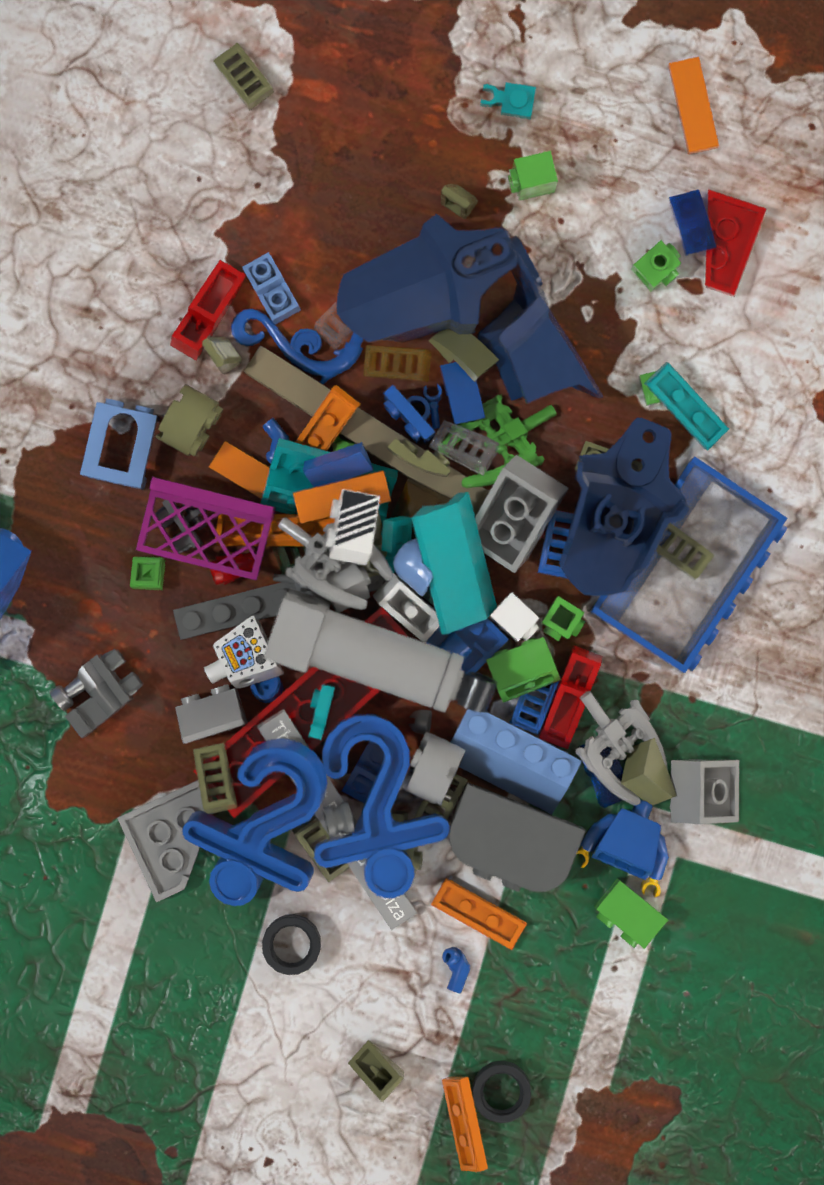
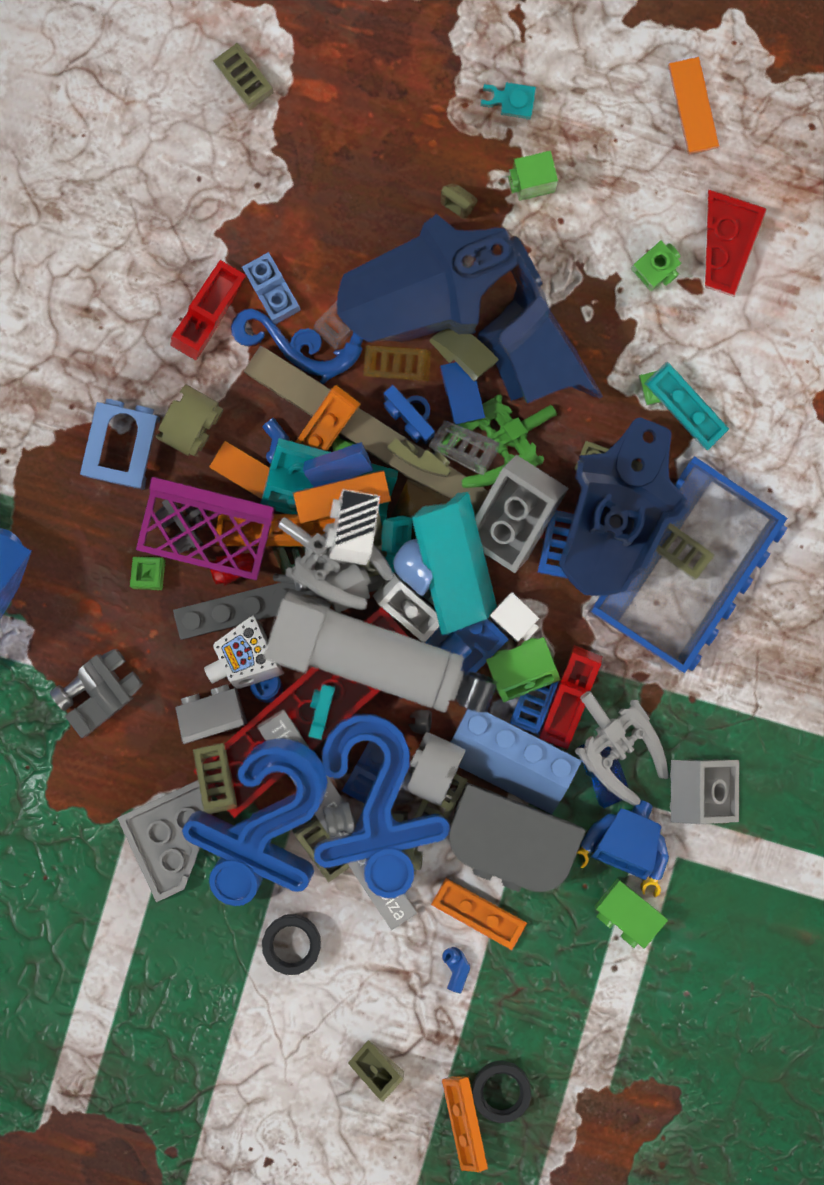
(222, 353): olive slope -> none
(433, 402): blue hand -> none
(562, 620): bright green brick -> none
(647, 774): olive slope -> none
(692, 222): clear blue slope -> none

